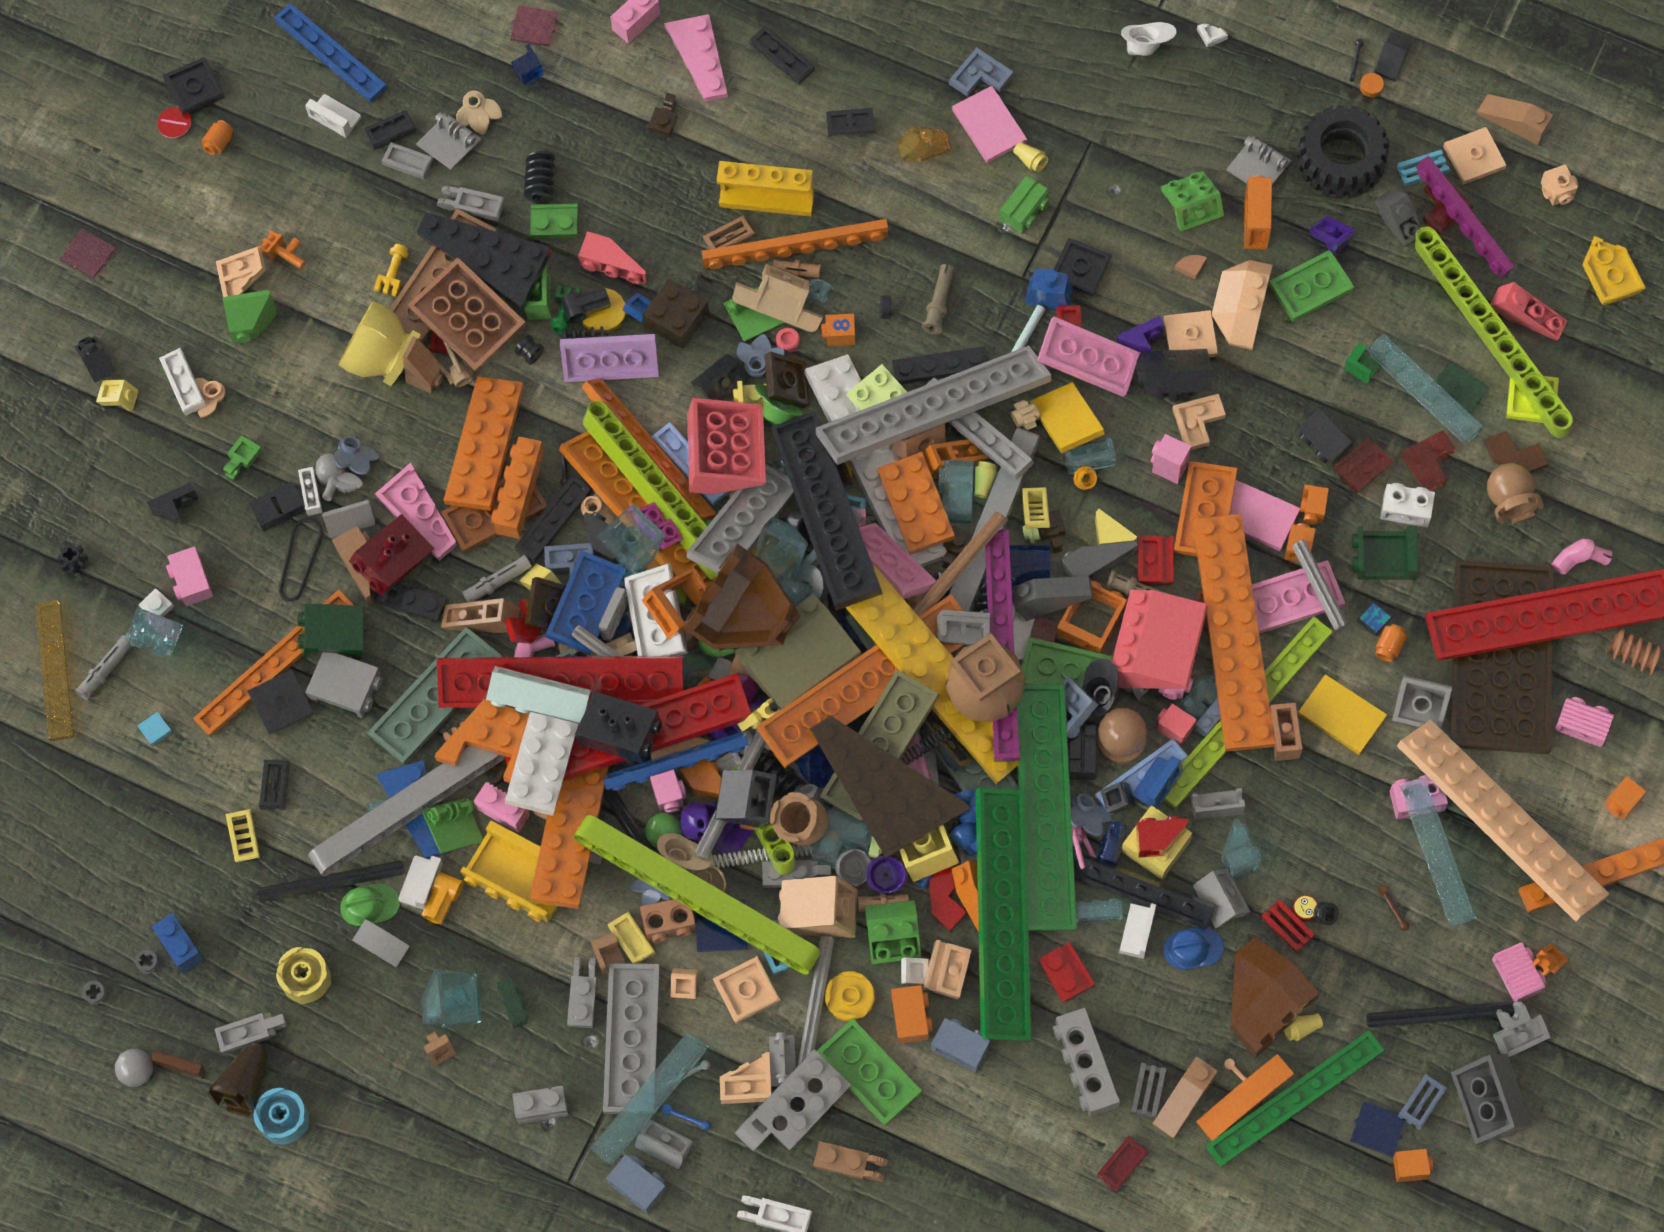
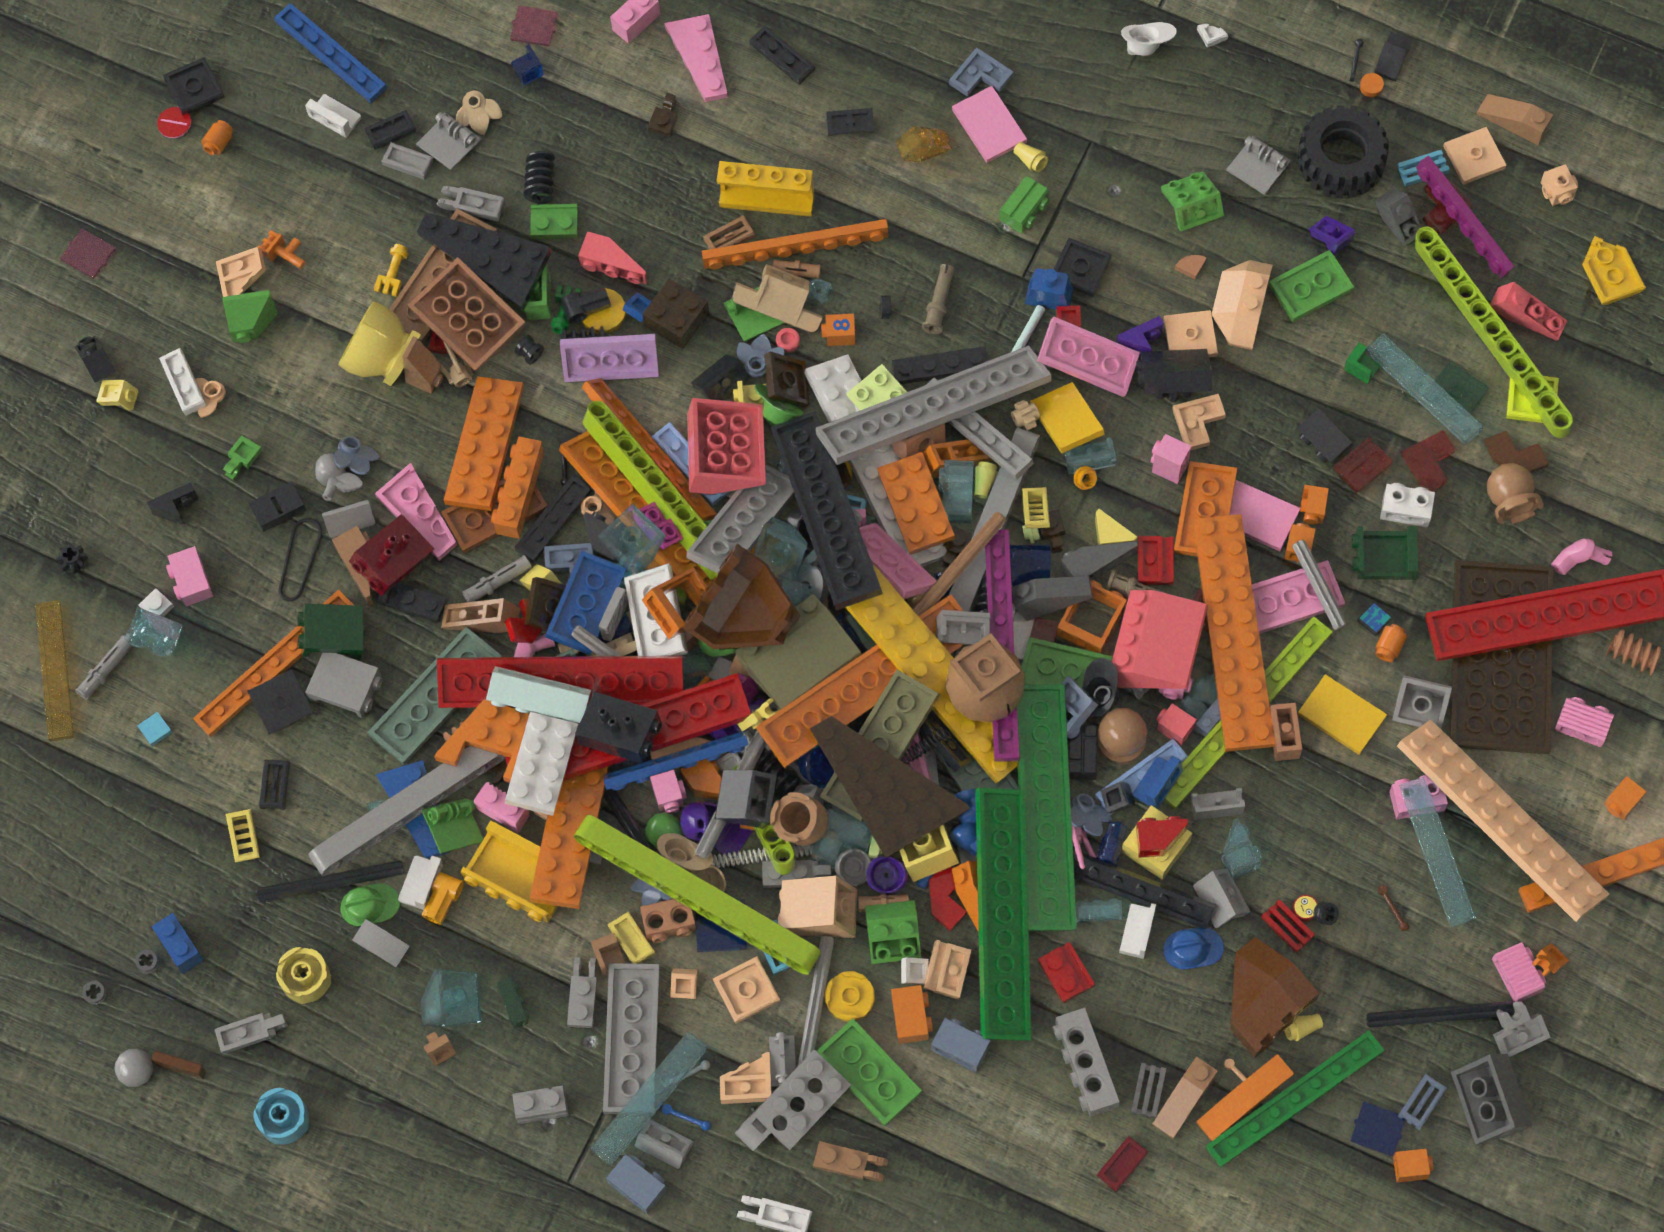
(241, 1081): dark brown cone -> none
(310, 491): white piece -> none
(1257, 212): orange window -> none

